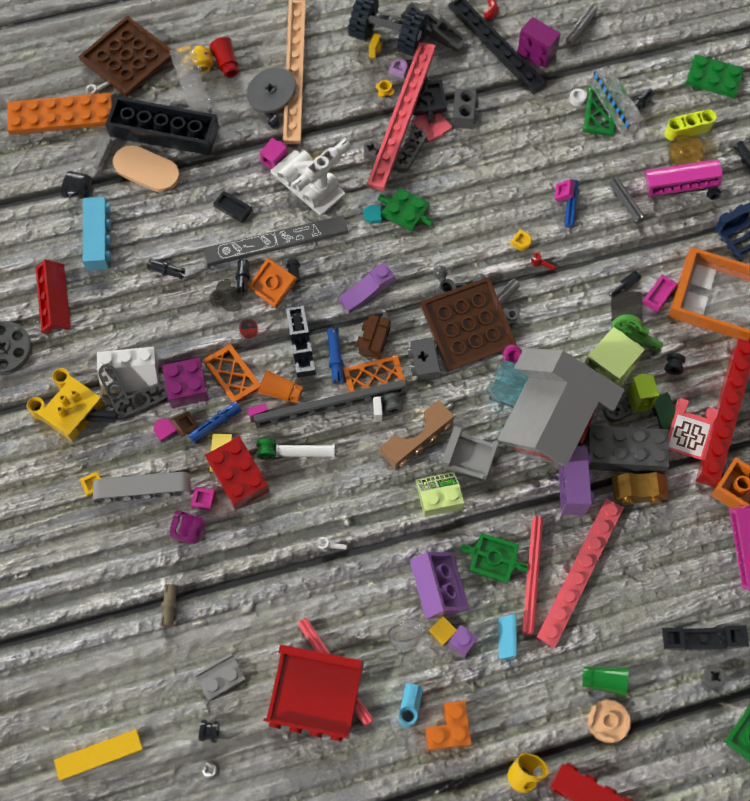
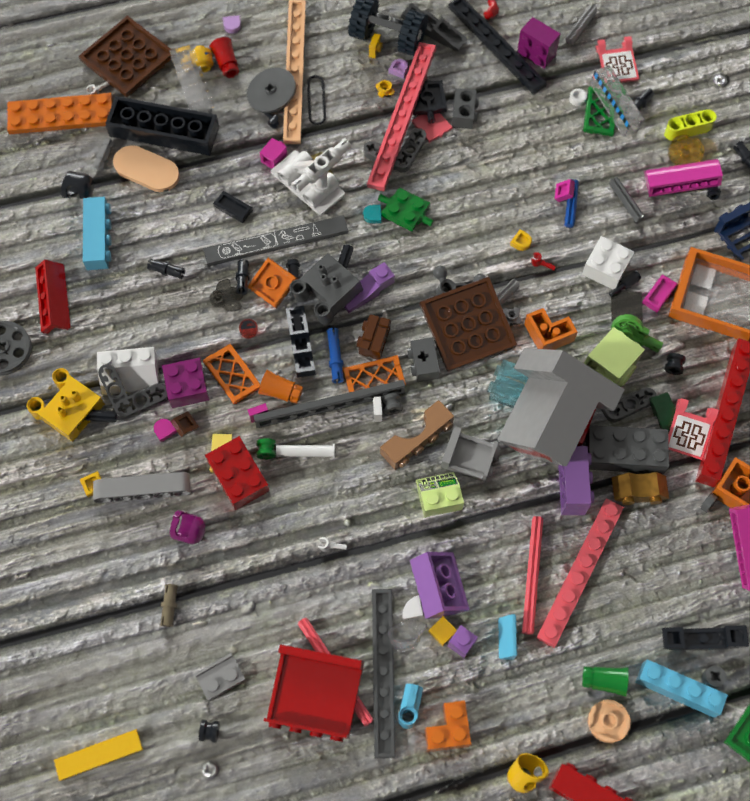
(203, 498): dark pink tile -> none
(220, 418): blue pin -> none
(232, 24): none -> lavender tile
(323, 99): none -> black piece
(330, 283): none -> dark grey piece
(383, 675): none -> dark grey tile
(412, 609): none -> white tile
(494, 558): green plate -> none
(512, 353): dark pink tile -> none
(548, 334): none -> orange brick
(607, 263): none -> white brick
(620, 60): none -> flag
(642, 393): lime brick -> none
(681, 688): none -> medium azure brick
(709, 502): none -> dark grey tile
(714, 76): green plate -> none

